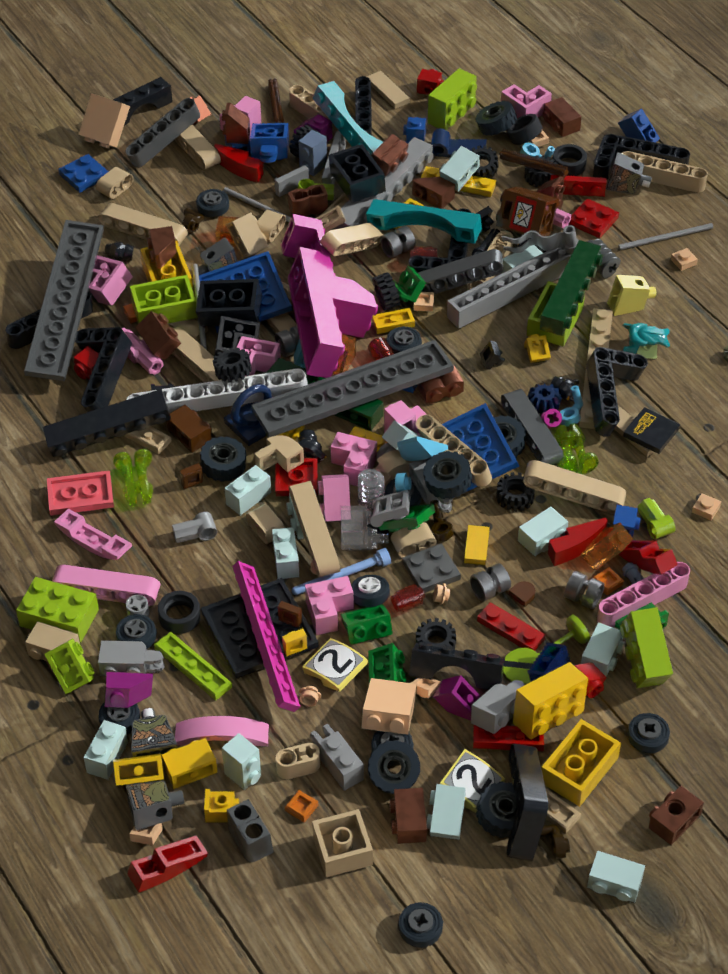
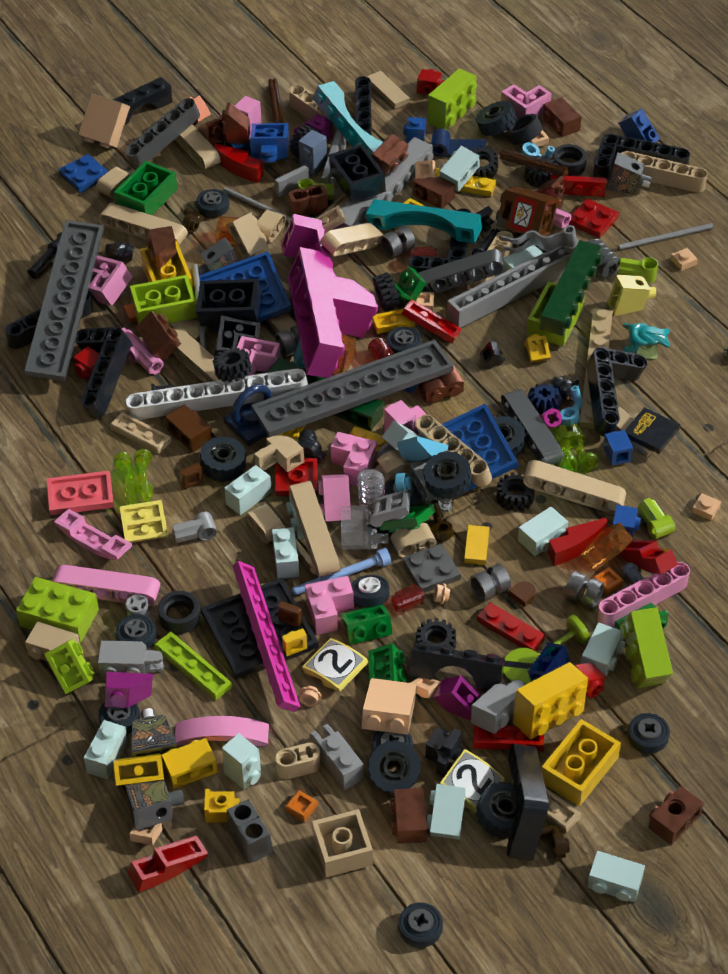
(43, 262): none -> black pin
(106, 423): black brick -> none
(143, 521): none -> light yellow slope
(146, 188): none -> green brick
(213, 131): none -> copper slope
(424, 169): none -> light nougat plate
(431, 321): none -> red plate
(444, 749): none -> black brick
(618, 447): none -> blue brick
(646, 268): none -> lime piece

